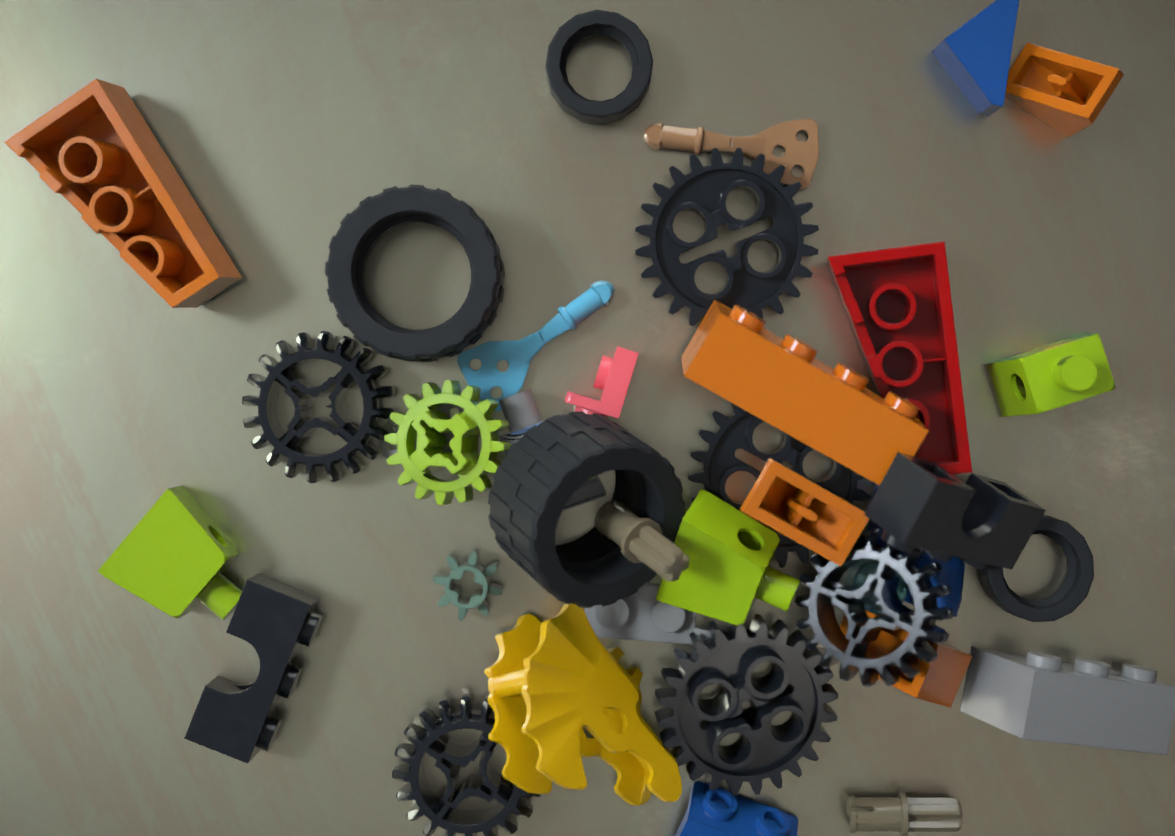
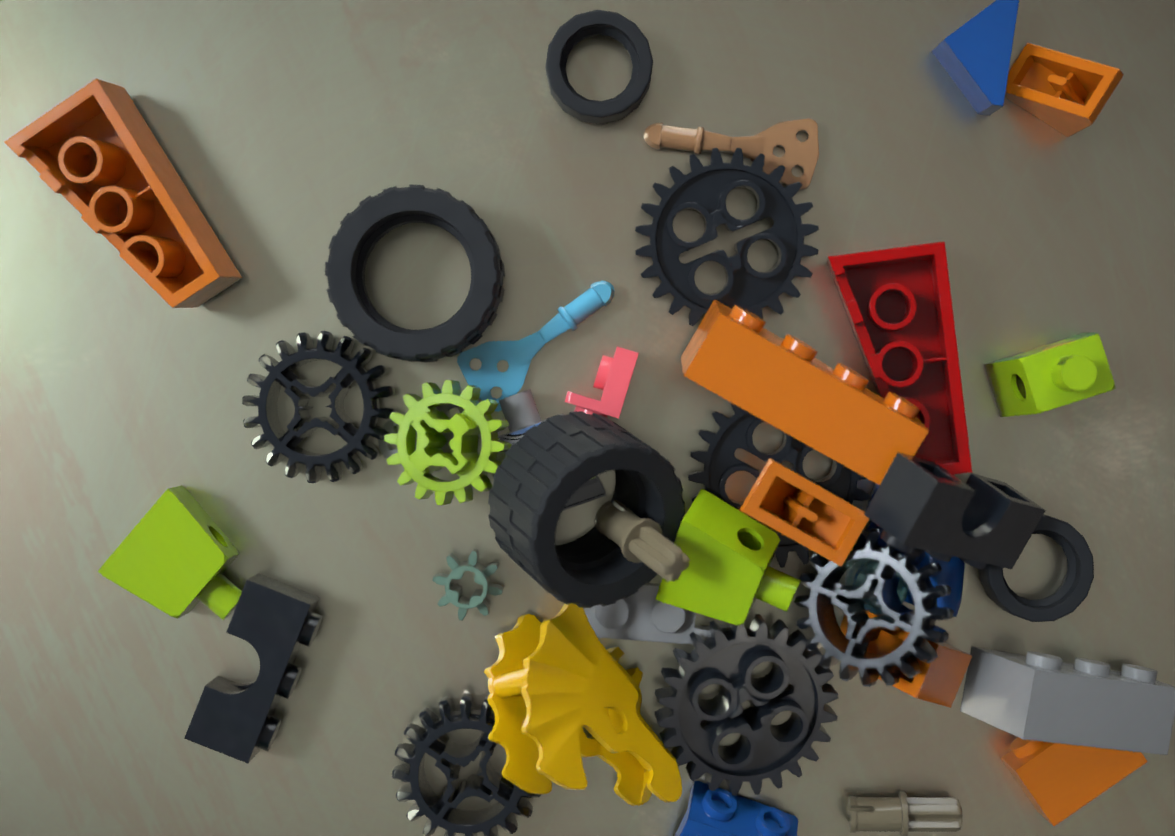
(1066, 776): none -> orange slope

